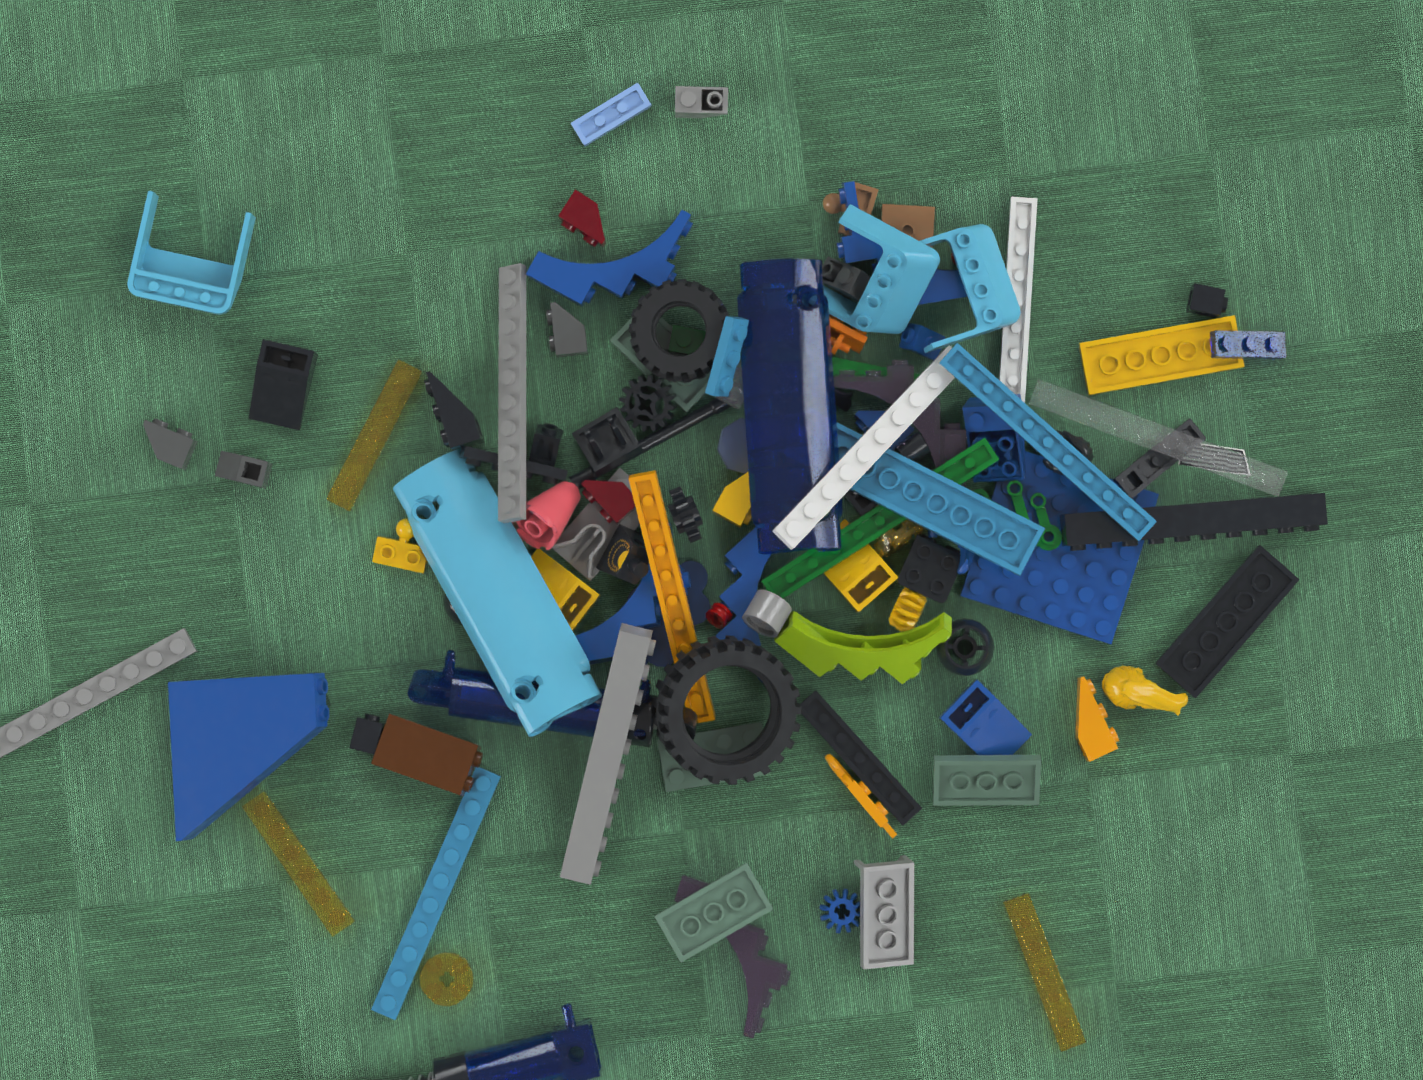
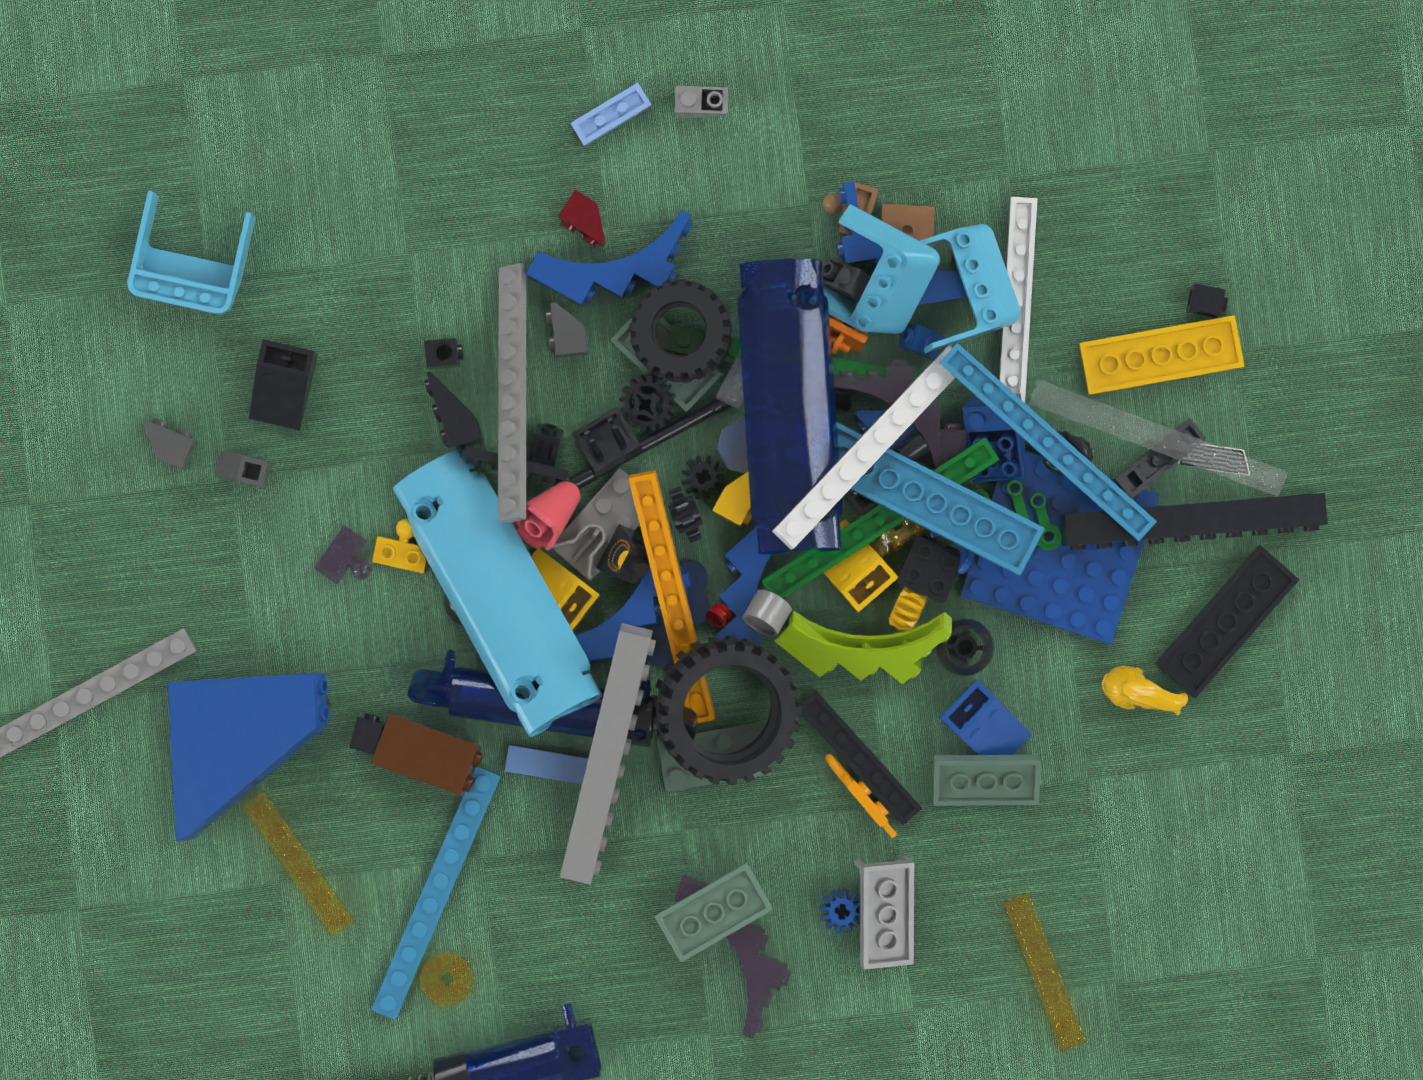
(342, 555): none -> clear purple plate
(374, 435): clear yellow plate -> none
(431, 353): none -> black brick
(546, 764): none -> medium blue tile
(612, 497): dark red slope -> none
(707, 484): none -> black gear
(727, 356): dark azure plate -> none
(1091, 728): light orange slope -> none
(1247, 344): clear blue plate -> none

